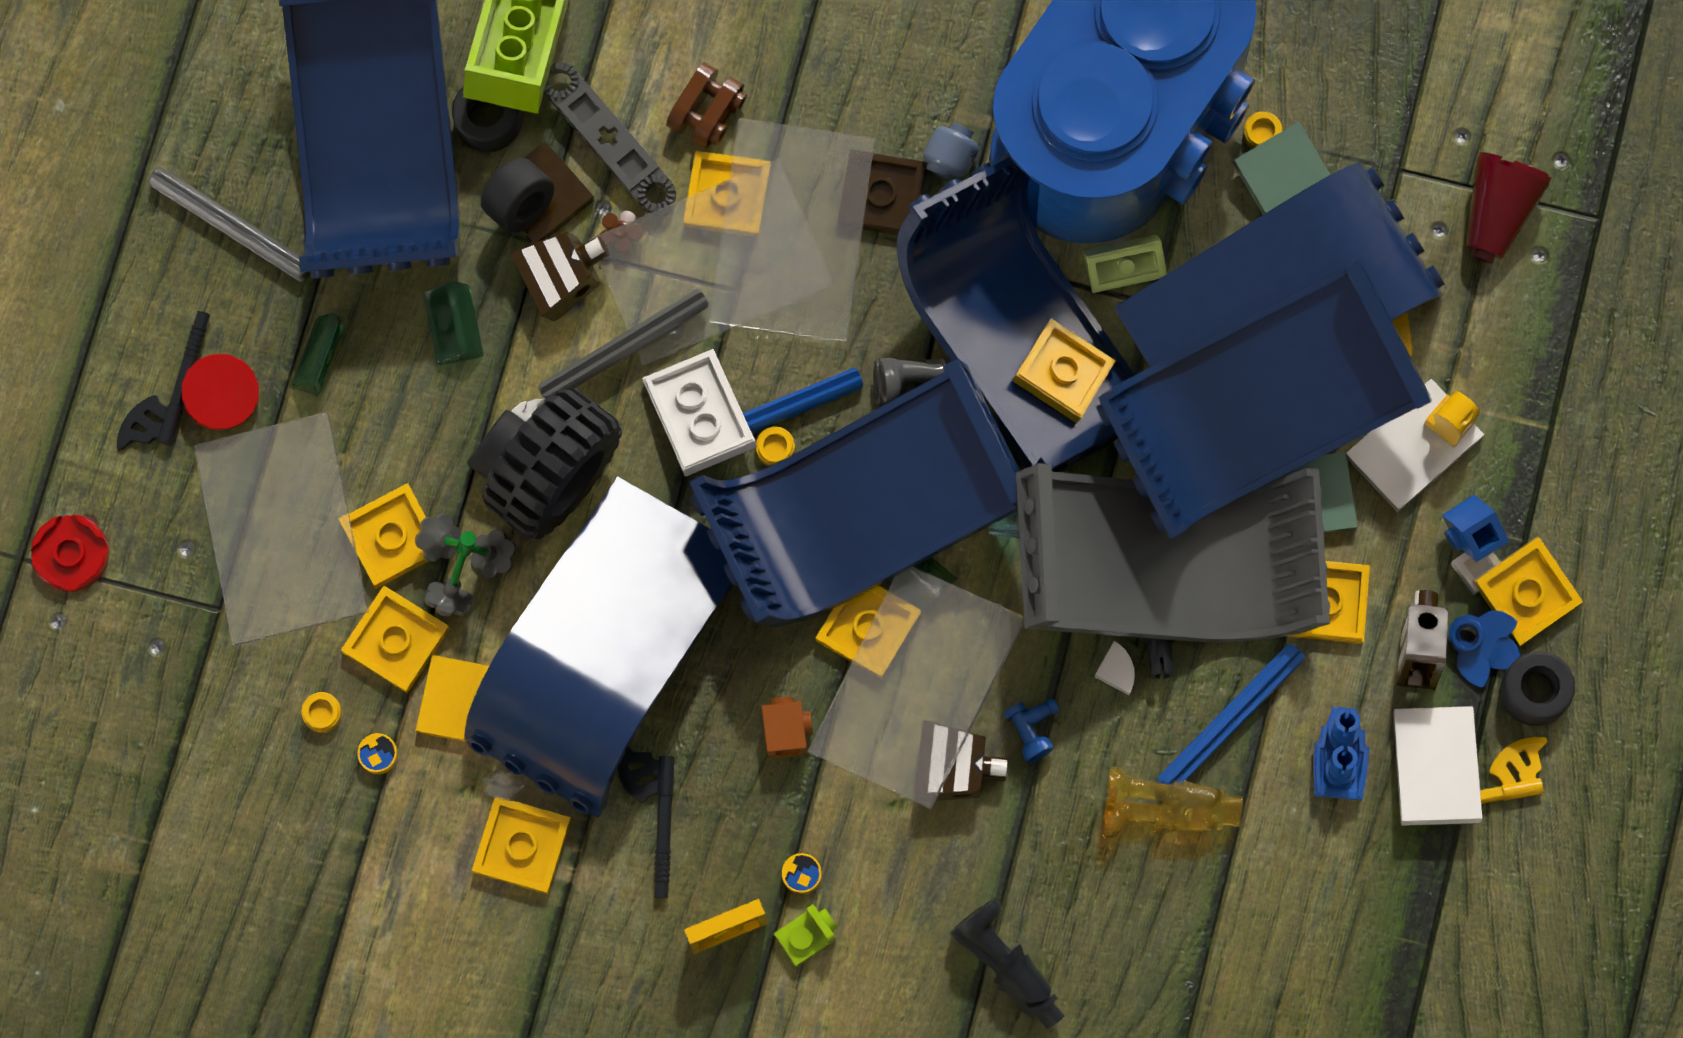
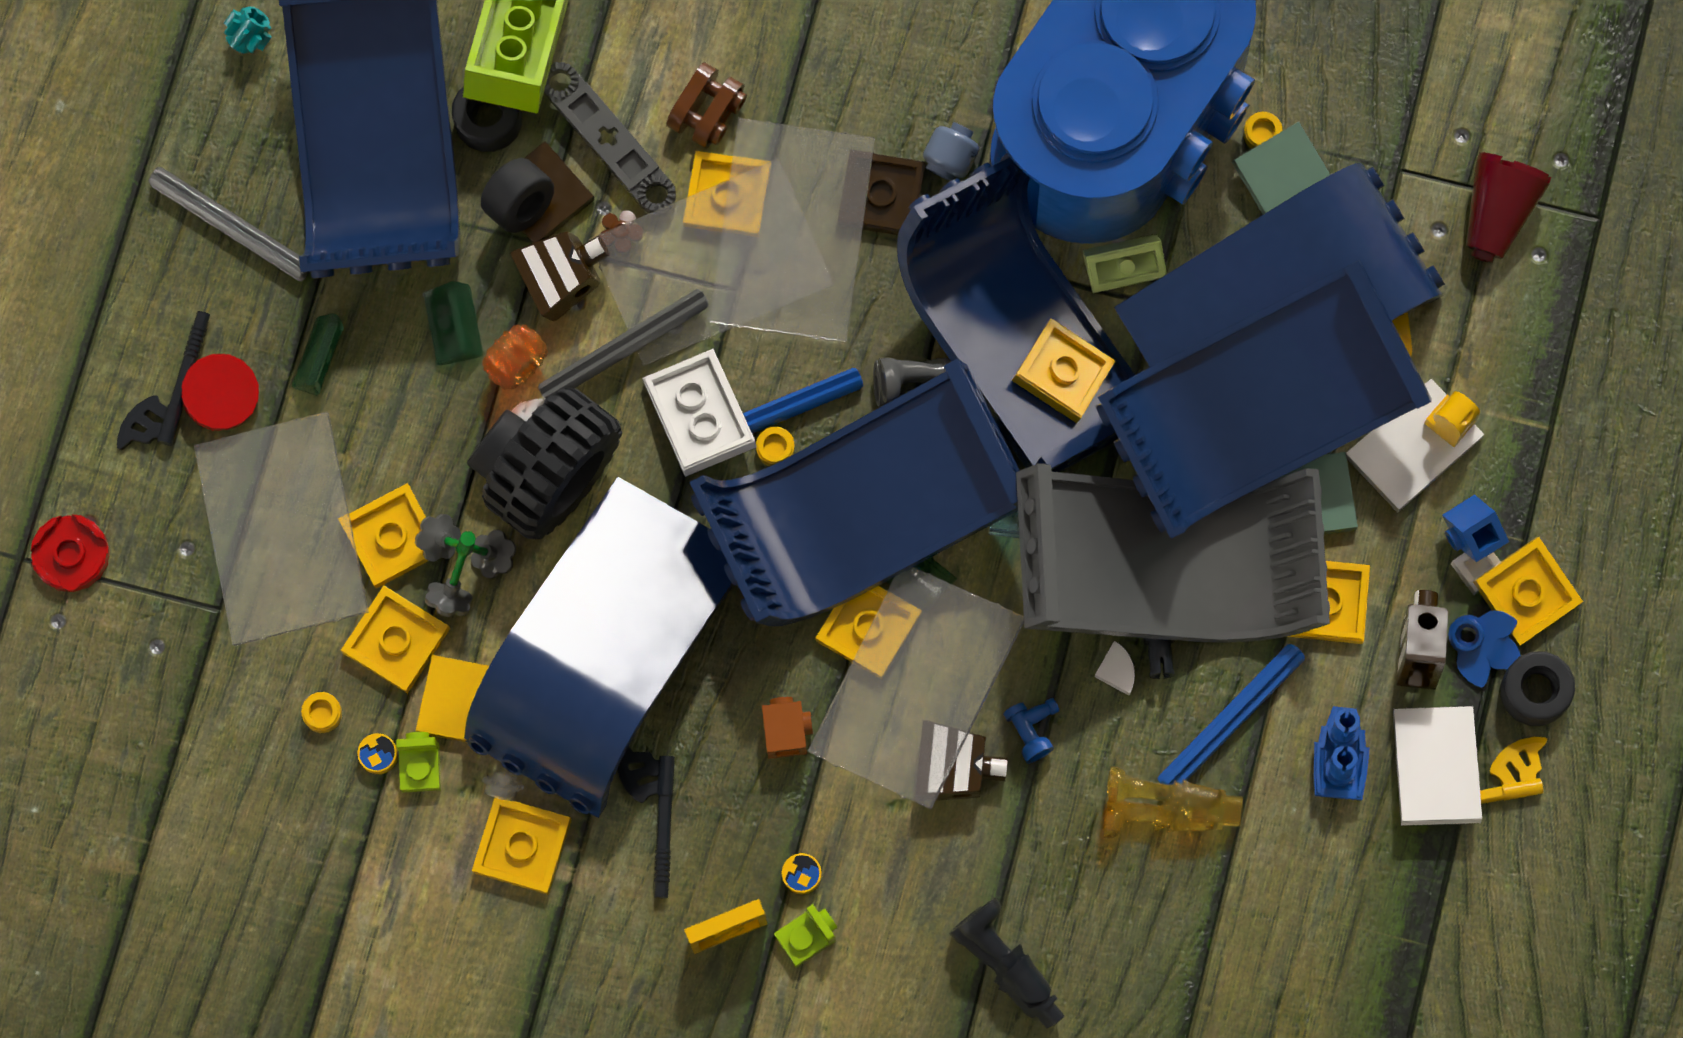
(247, 30): none -> teal gear
(419, 762): none -> lime bracket
(514, 357): none -> clear orange gear

